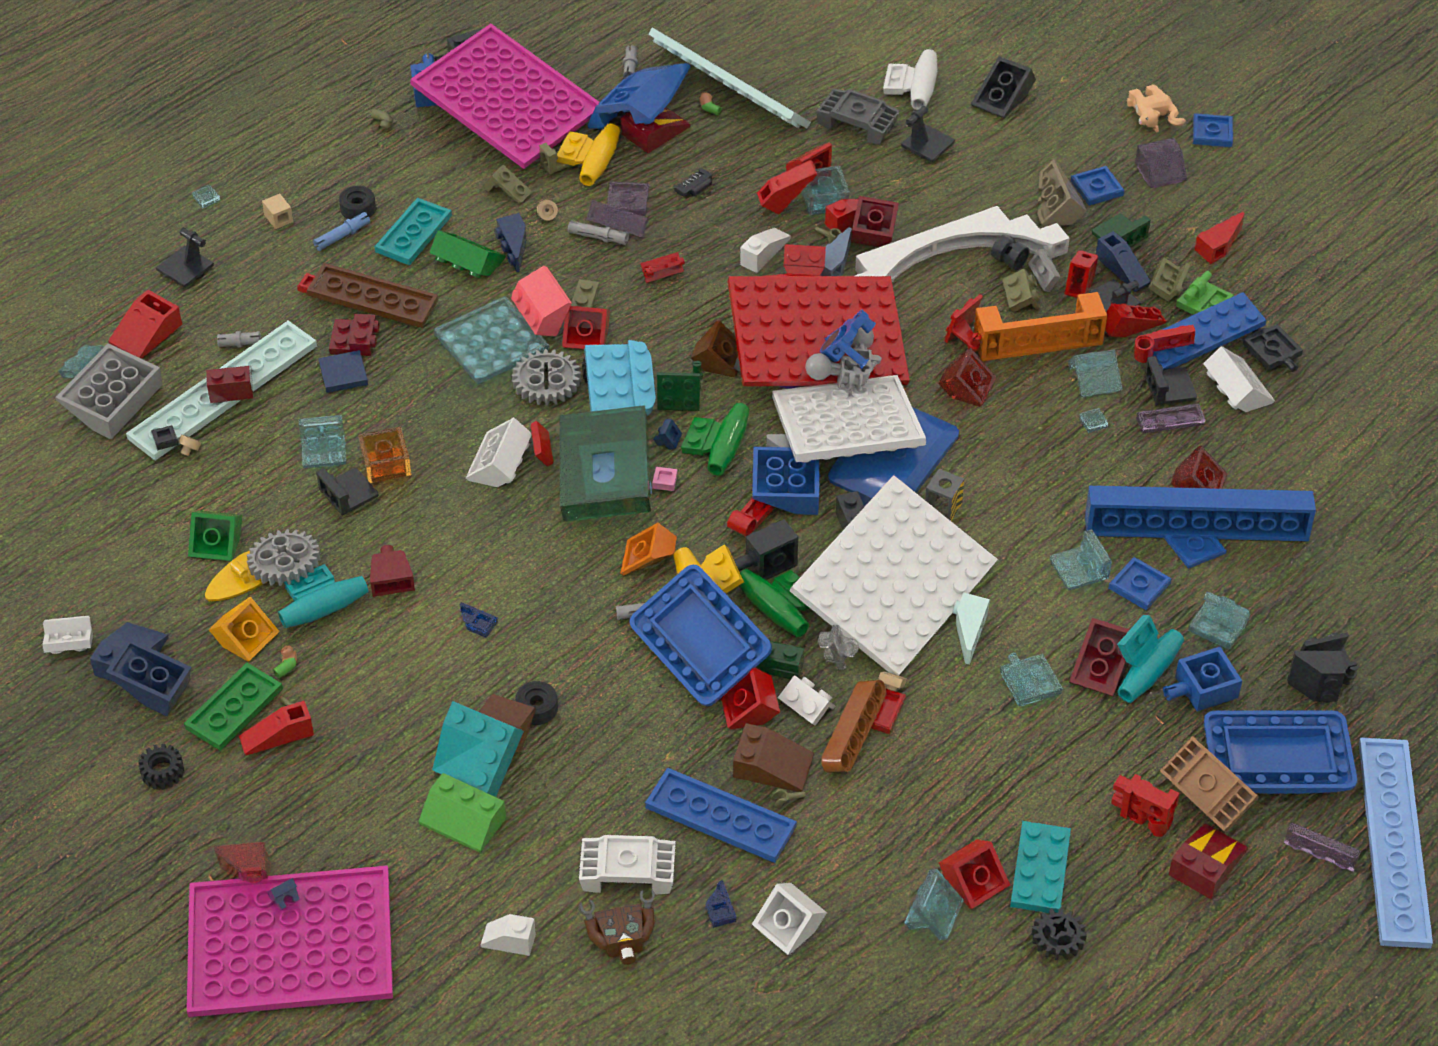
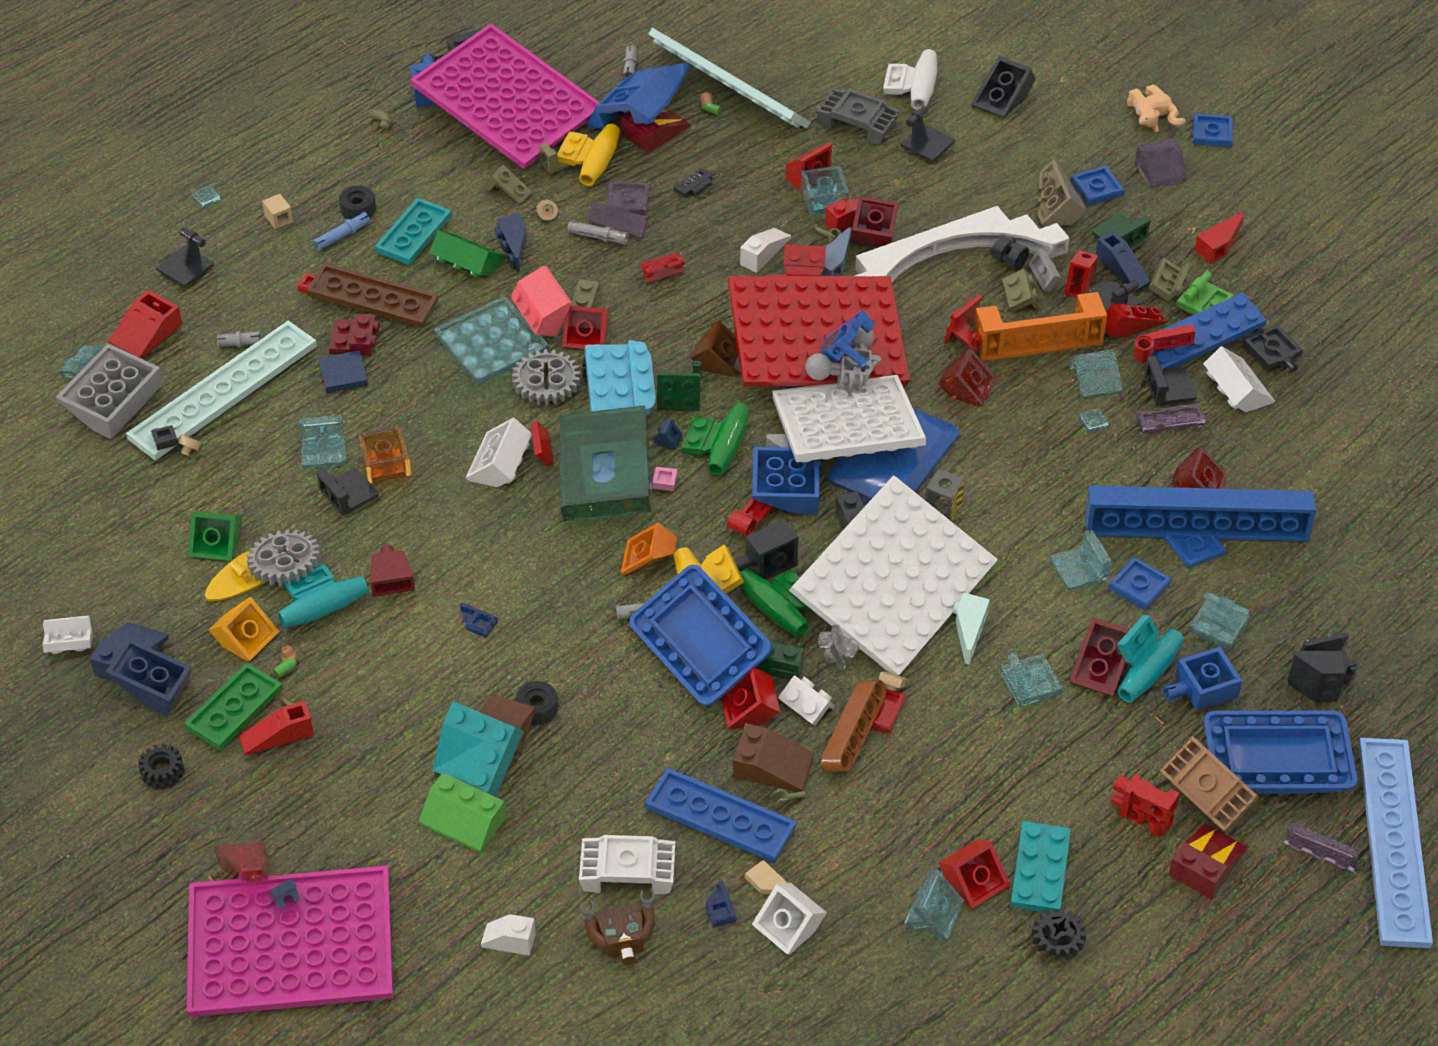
(229, 384): dark red slope -> none
(763, 878): none -> tan tile
(783, 189): red slope -> none

